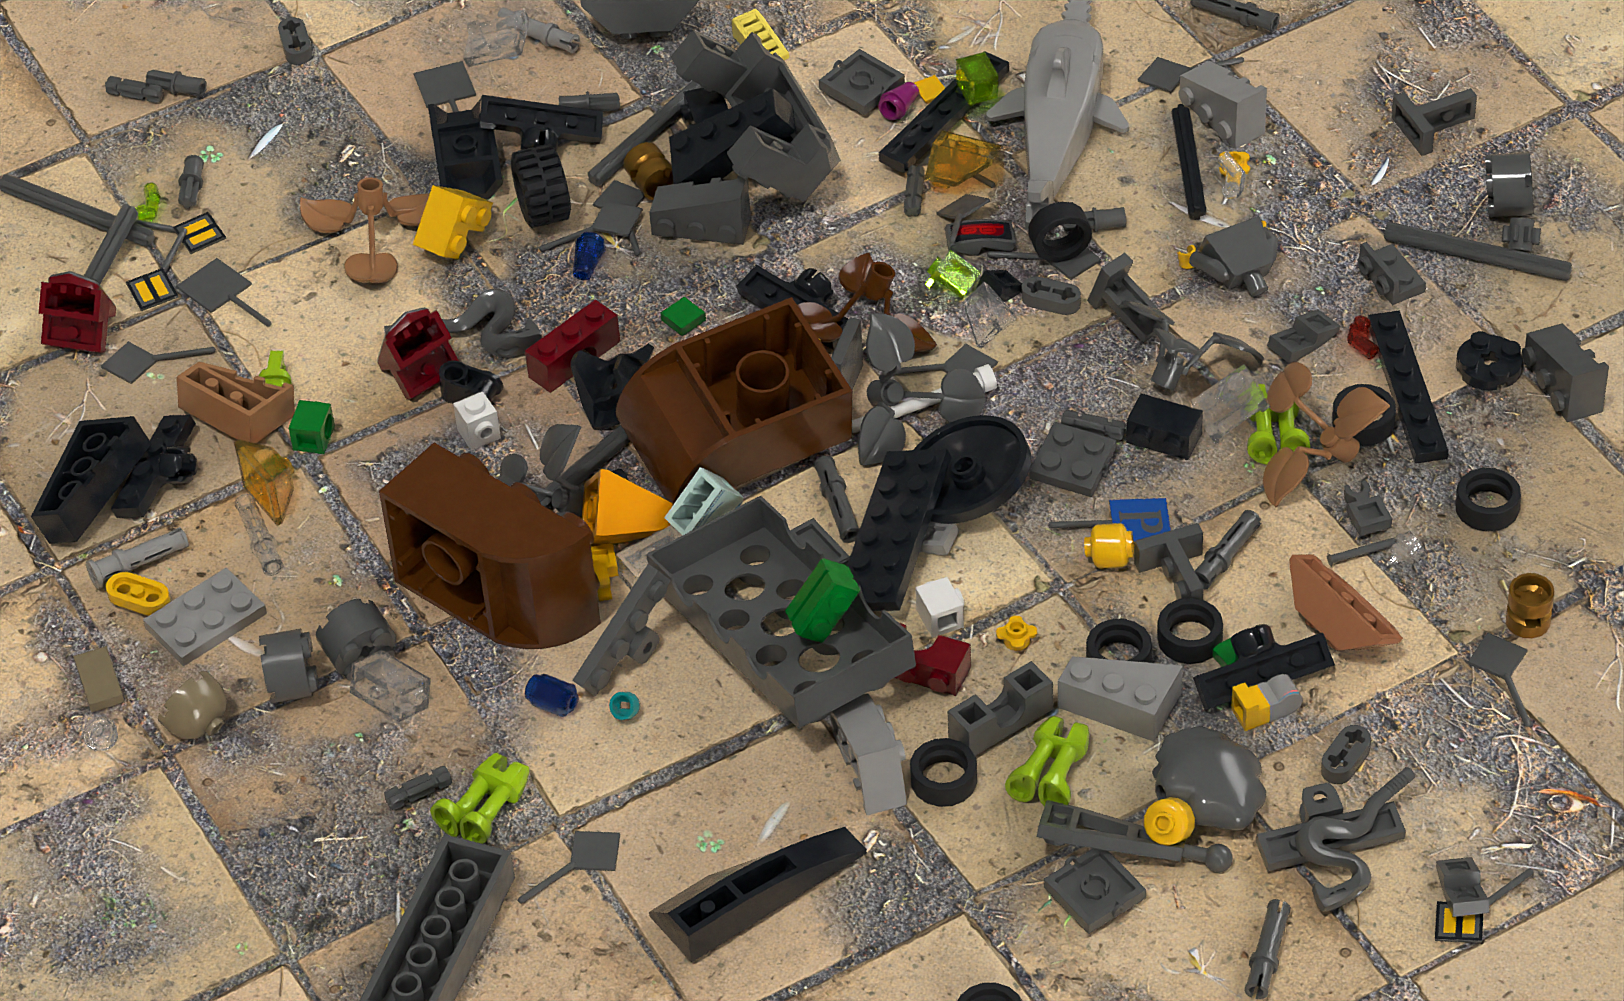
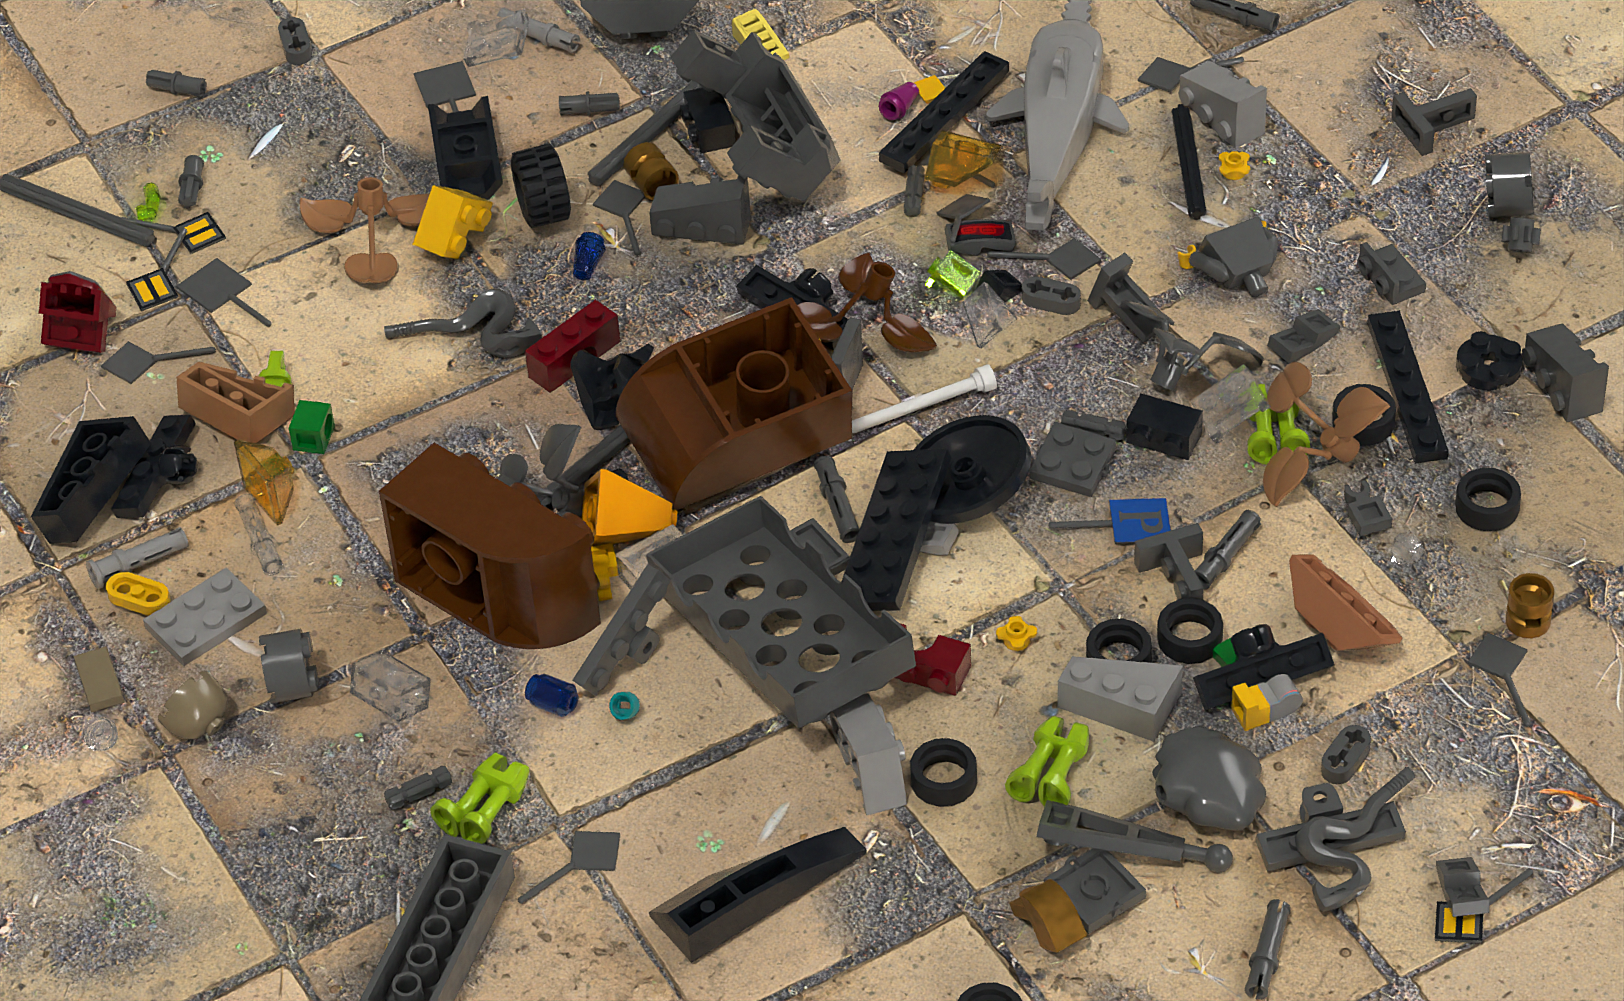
(111, 243): dark grey axle -> none
(134, 89): dark grey axle -> none
(354, 633): dark grey brick -> none
(415, 350): dark red piece -> none
(463, 381): black piece -> none
(477, 420): white brick -> none
(540, 122): black plate -> none
(612, 219): dark grey piece -> none
(683, 316): green tile -> none
(702, 149): black wedge -> none
(702, 501): light aqua torso -> none
(822, 600): green brick -> none
(860, 81): dark grey plate -> none
(887, 345): dark grey plant -> none
(940, 606): white brick -> none
(965, 358): dark grey piece -> none
(977, 78): clear neon green brick -> none
(1024, 698): dark grey arch -> none
(1050, 914): none -> pearl gold brick
(1067, 246): black tyre -> none
(1103, 219): dark grey axle -> none
(1109, 545): yellow head -> none
(1169, 821): yellow head -> none
(1234, 176): clear arm -> none
(1358, 337): clear red arm -> none
(1359, 551): dark grey piece -> none
(1478, 251): dark grey axle -> none

